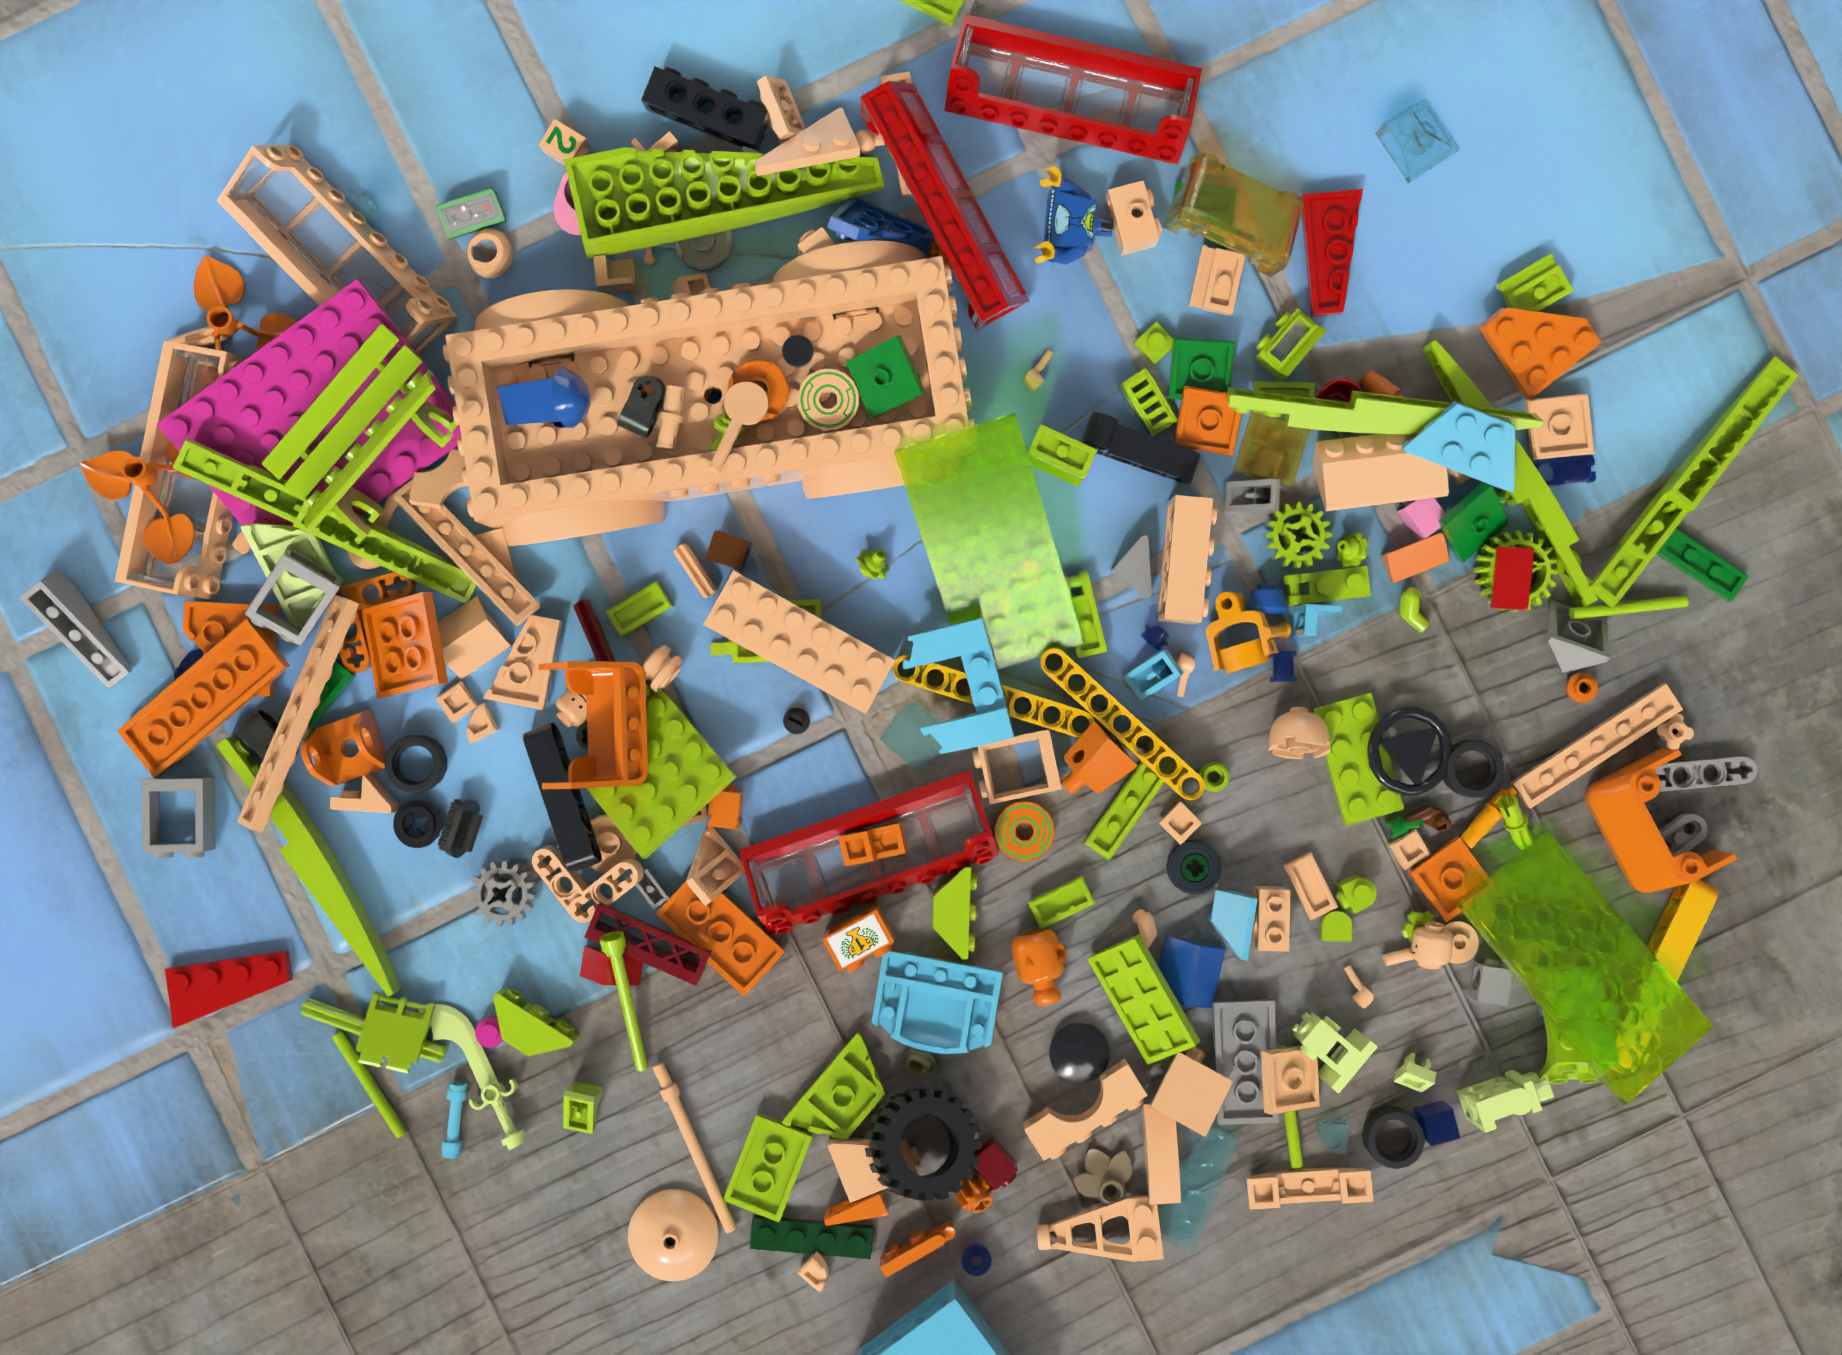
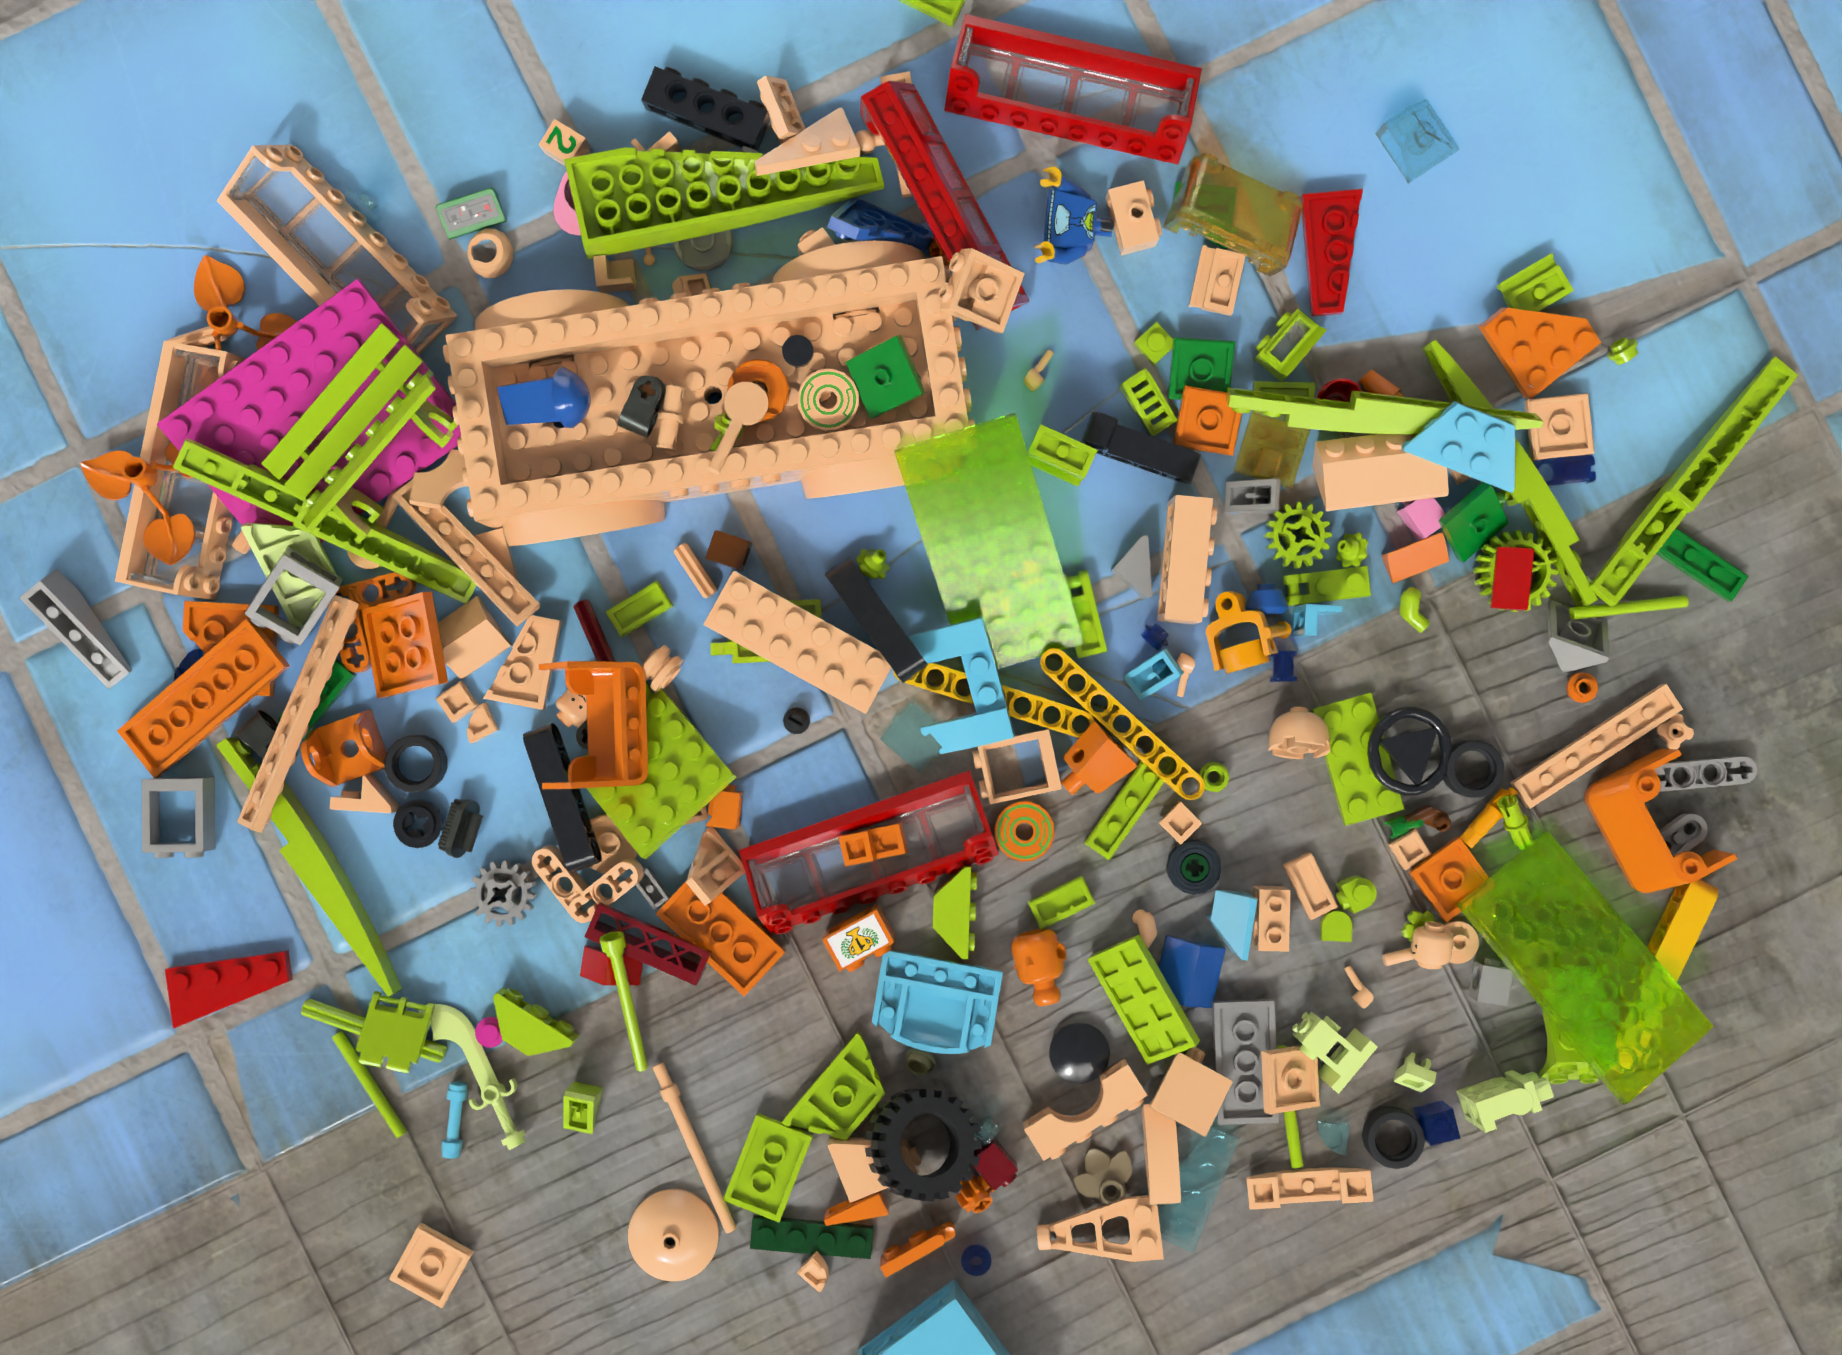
(431, 1265): none -> light nougat plate
(876, 619): none -> black beam
(980, 289): none -> light nougat plate
(988, 1130): none -> clear light blue bush
(1623, 350): none -> lime plate

